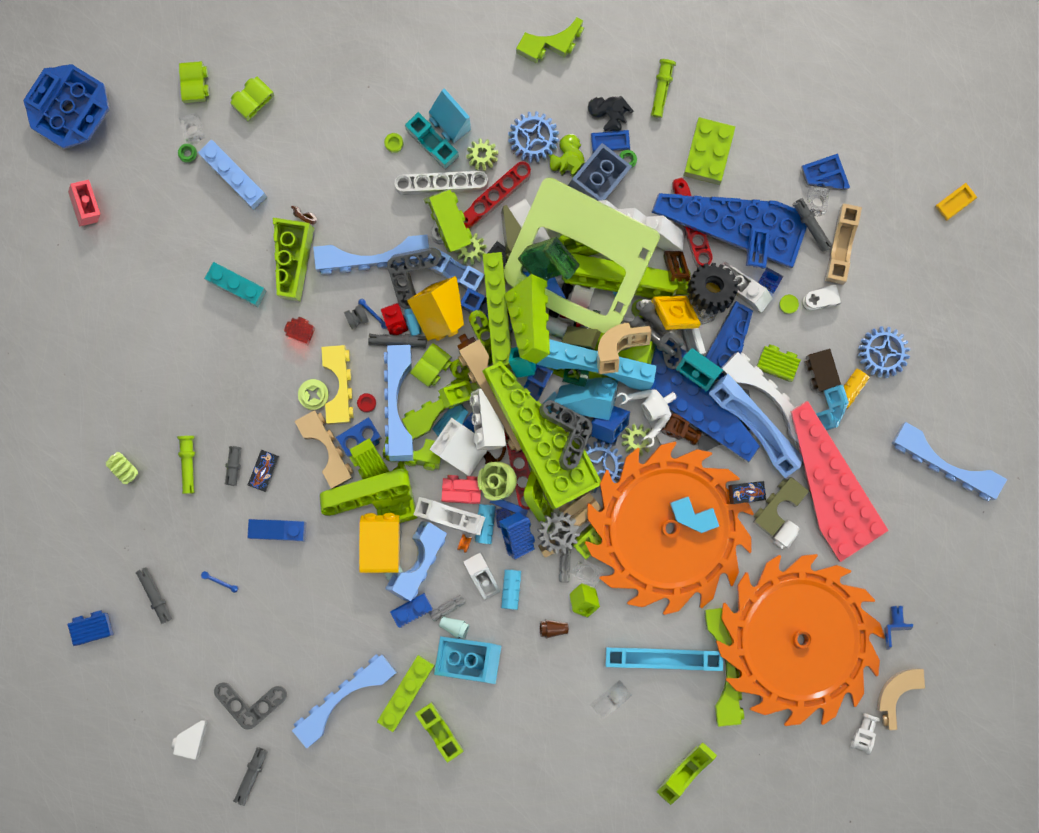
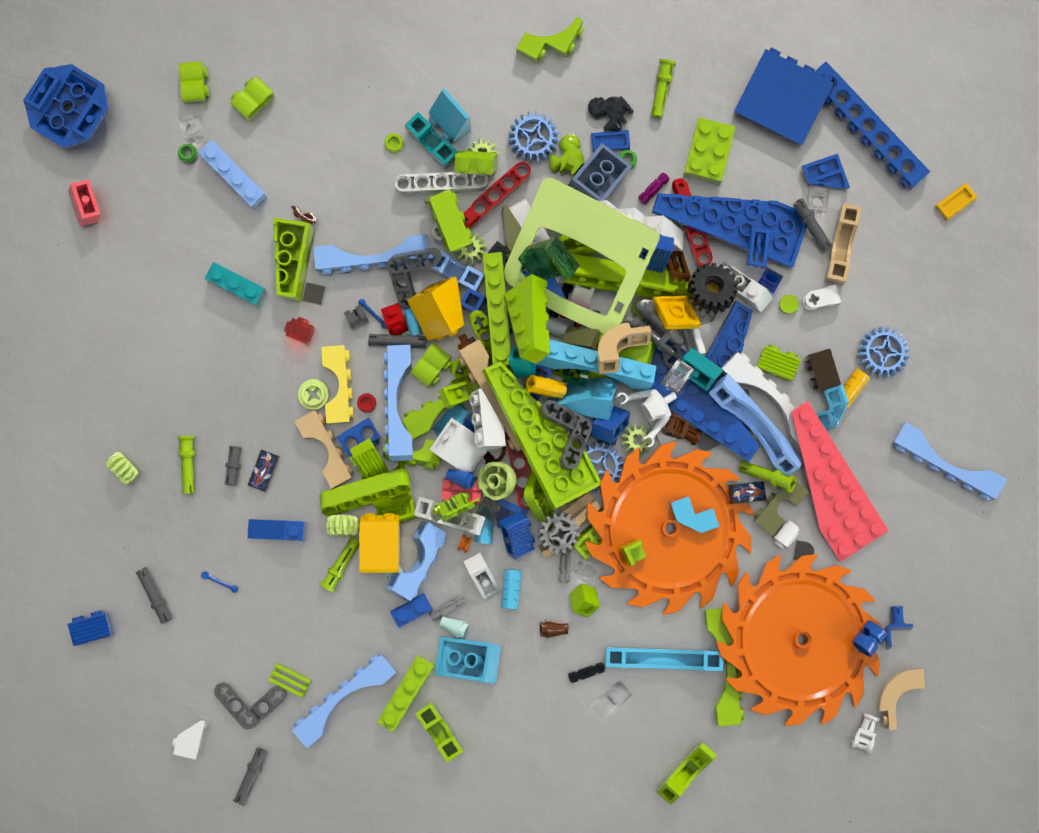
(304, 687): none -> lime tile
(313, 293): none -> clear smoke tile
(342, 525): none -> yellowish green gear
(352, 544): none -> lime pin
(459, 502): none -> lime hinge
(461, 478): none -> blue cone
(475, 162): none -> lime brick
(489, 508): none -> clear smoke tile
(546, 386): none -> yellow axle
(587, 672): none -> black axle
(633, 552): none -> lime panel
(653, 188): none -> magenta axle
(661, 254): none -> blue brick
(678, 377): none -> clear slope
(775, 478): none -> lime pin
(784, 95): none -> blue panel
(802, 548): none -> clear smoke tile
(869, 638): none -> blue wheel
(918, 170): none -> blue brick

